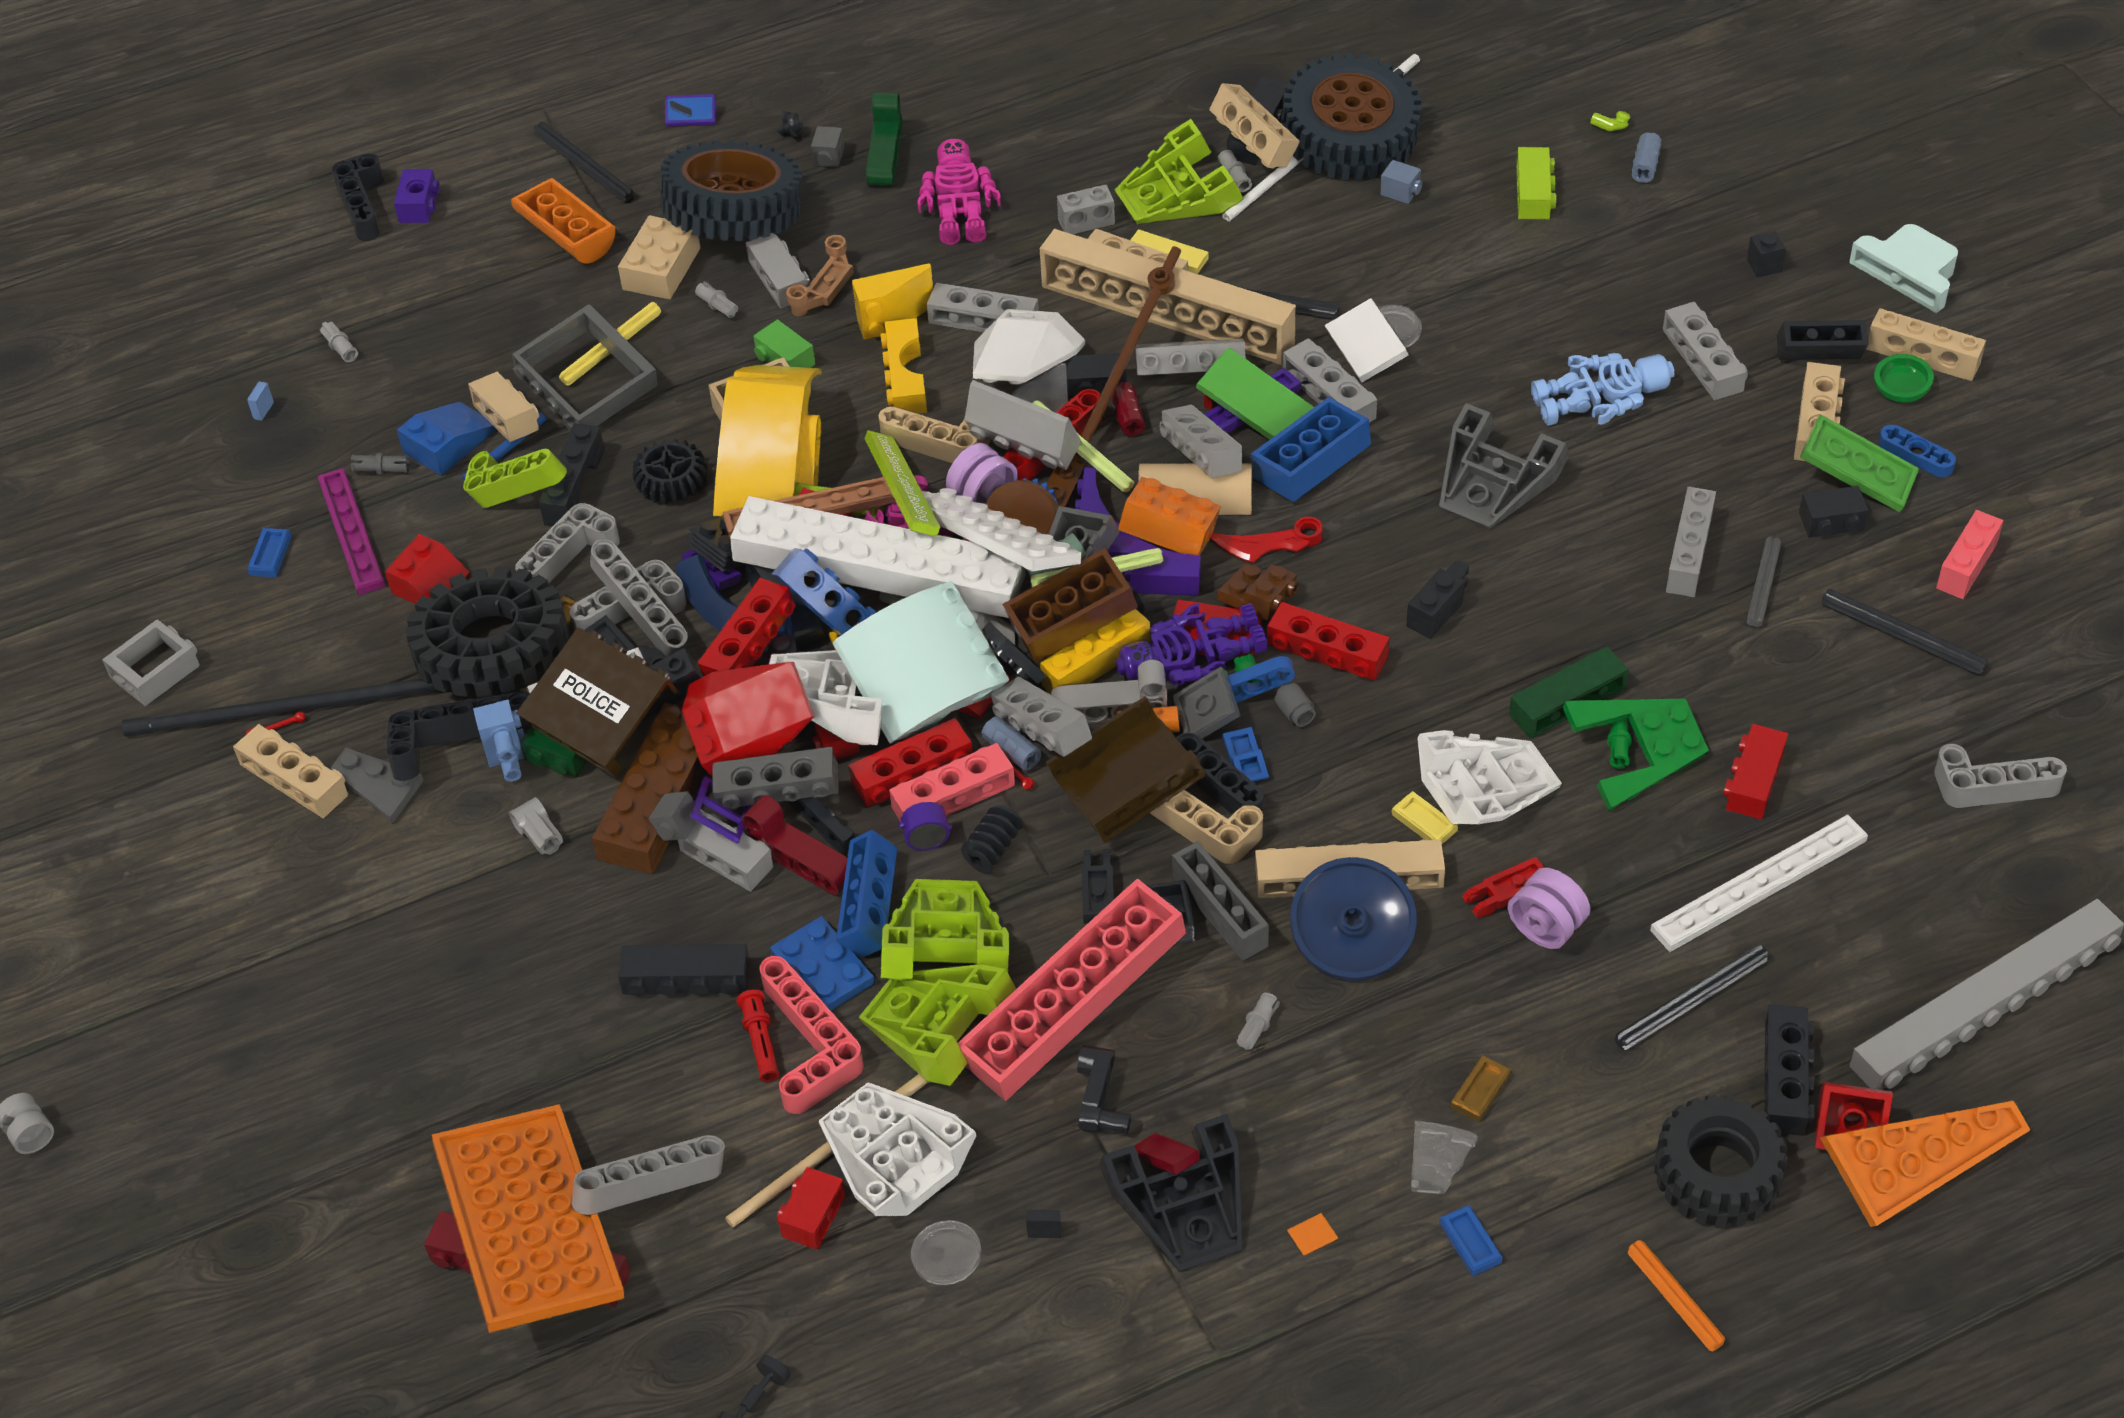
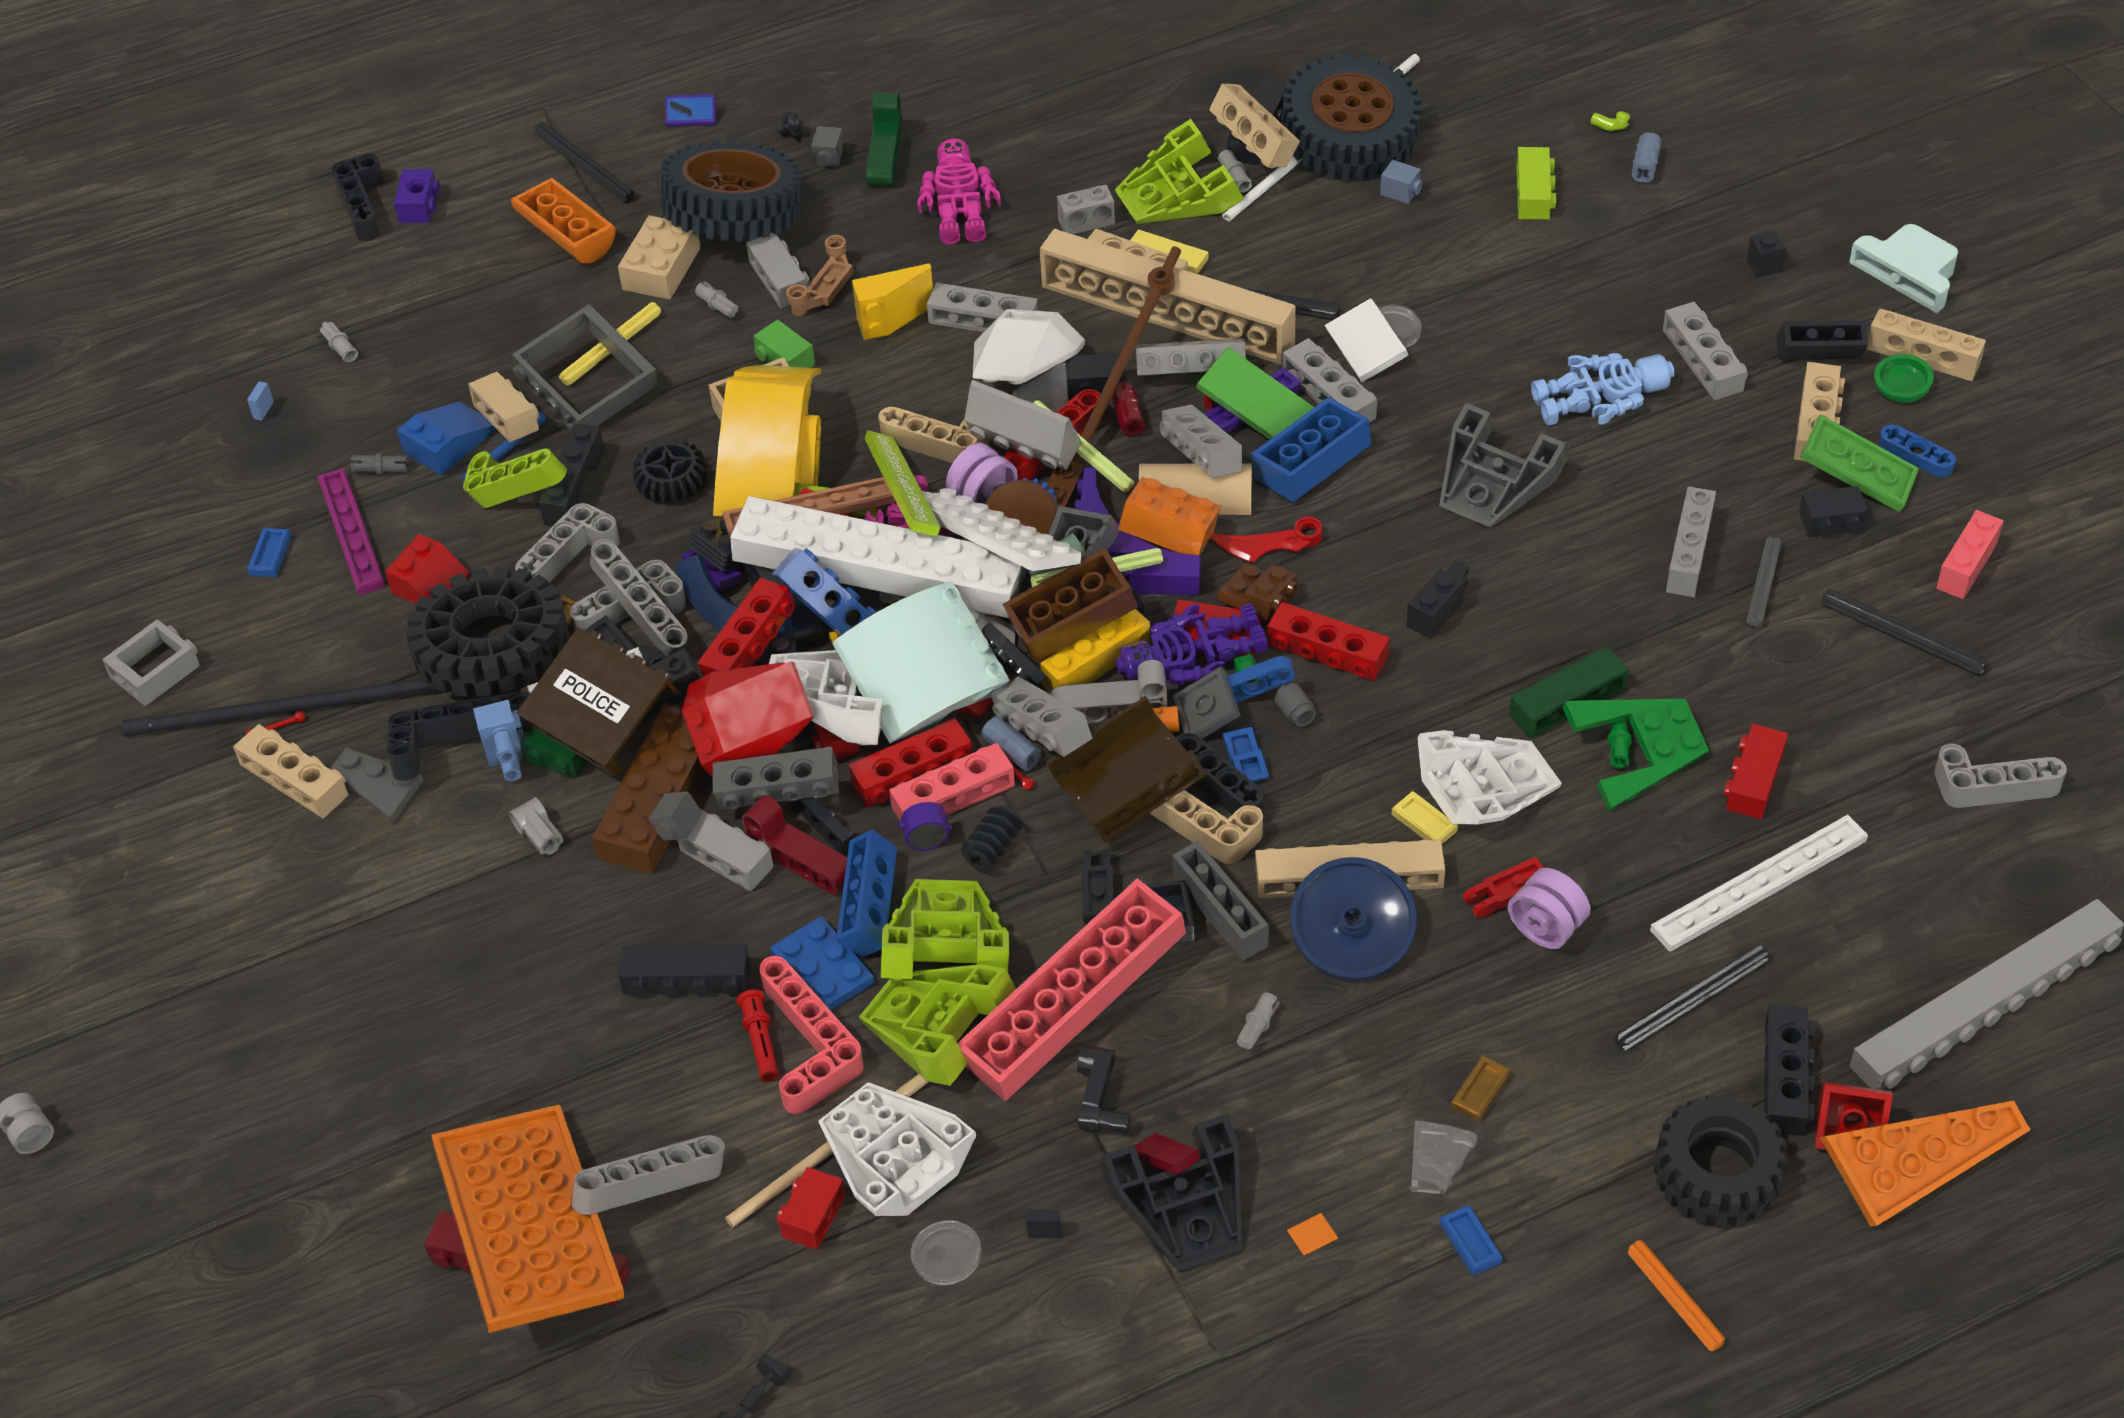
(702, 799): dark purple window -> none
(903, 346): yellow arch -> none

